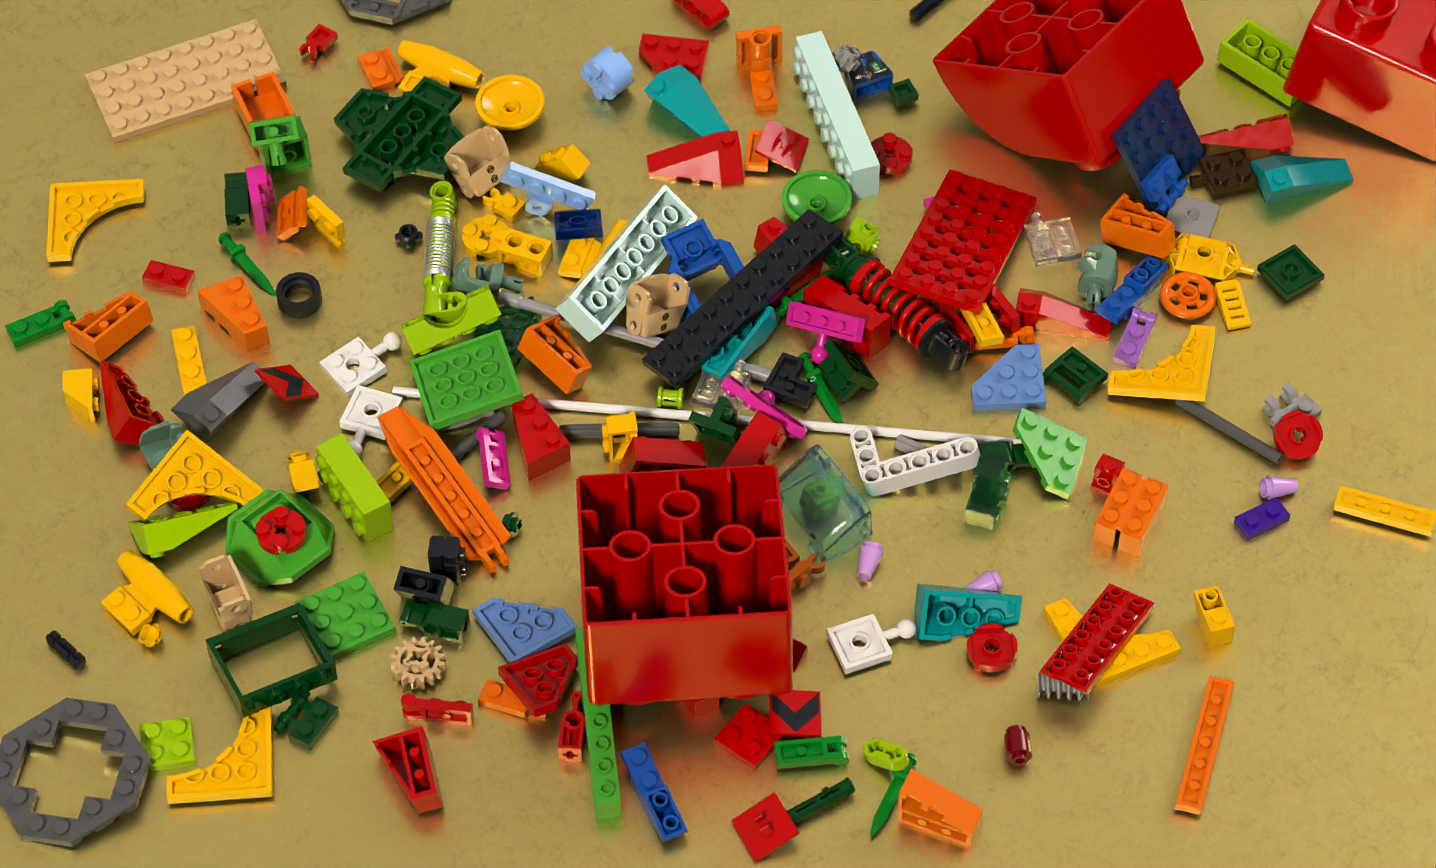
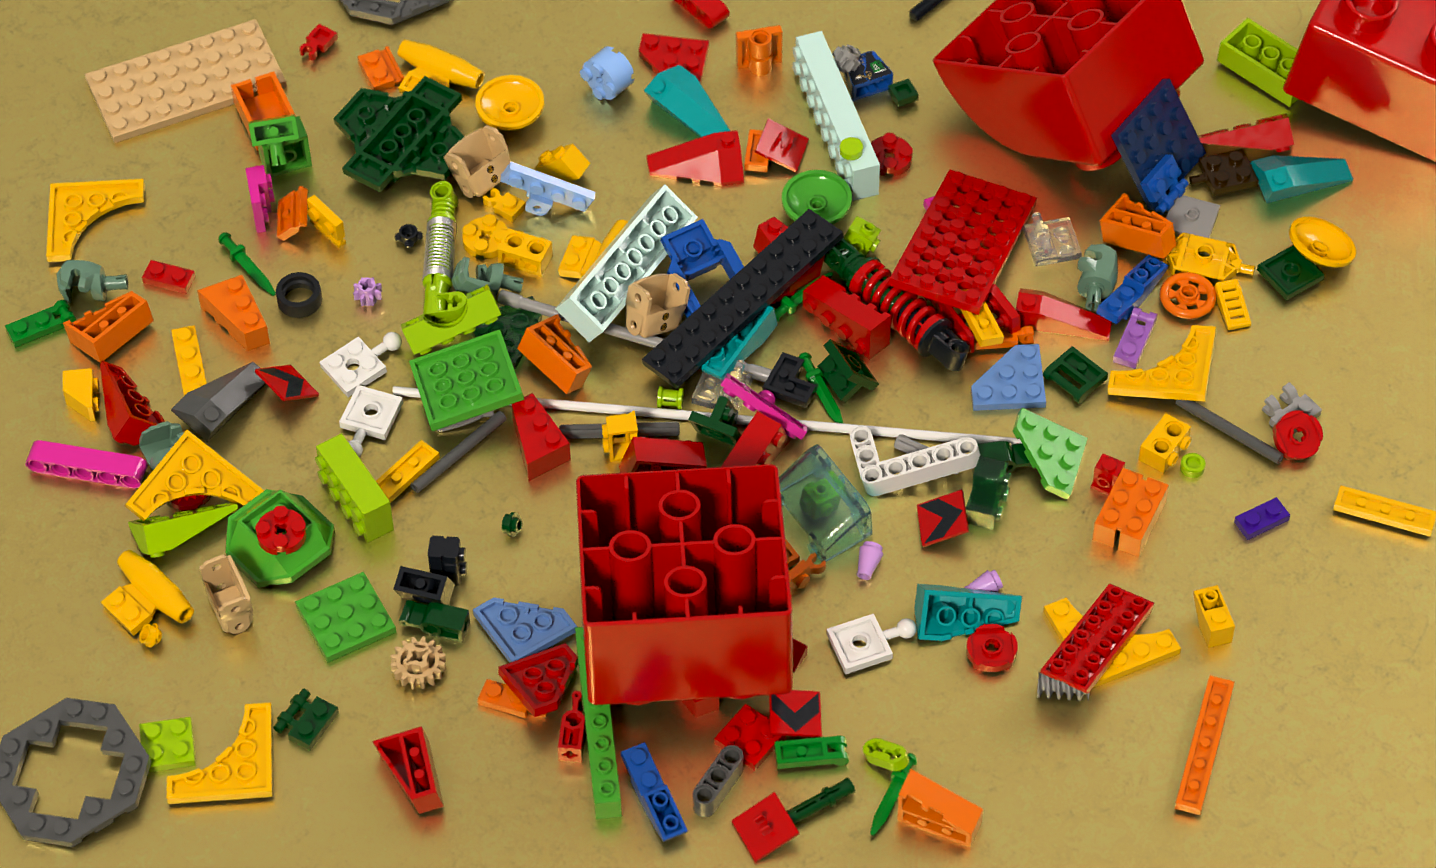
(65, 649): black axle -> none
(86, 464): none -> dark pink beam
(88, 277): none -> sand green piece
(237, 200): dark green piece -> none
(261, 631): dark green window -> none
(302, 471): yellow slope -> none
(367, 291): none -> lavender gear
(437, 710): red plate -> none
(445, 486): orange hinge -> none
(493, 458): dark pink plate -> none
(578, 224): clear blue plate -> none
(719, 770): none -> dark grey beam
(763, 90): orange plate -> none
(825, 323): dark pink plate -> none
(851, 148): none -> lime tile
(942, 518): none -> red piece
(1017, 745): dark red brick -> none
(1167, 437): none -> yellow brick
(1192, 465): none -> lime tile
(1273, 486): lavender cone -> none
(1322, 242): none -> yellow dish

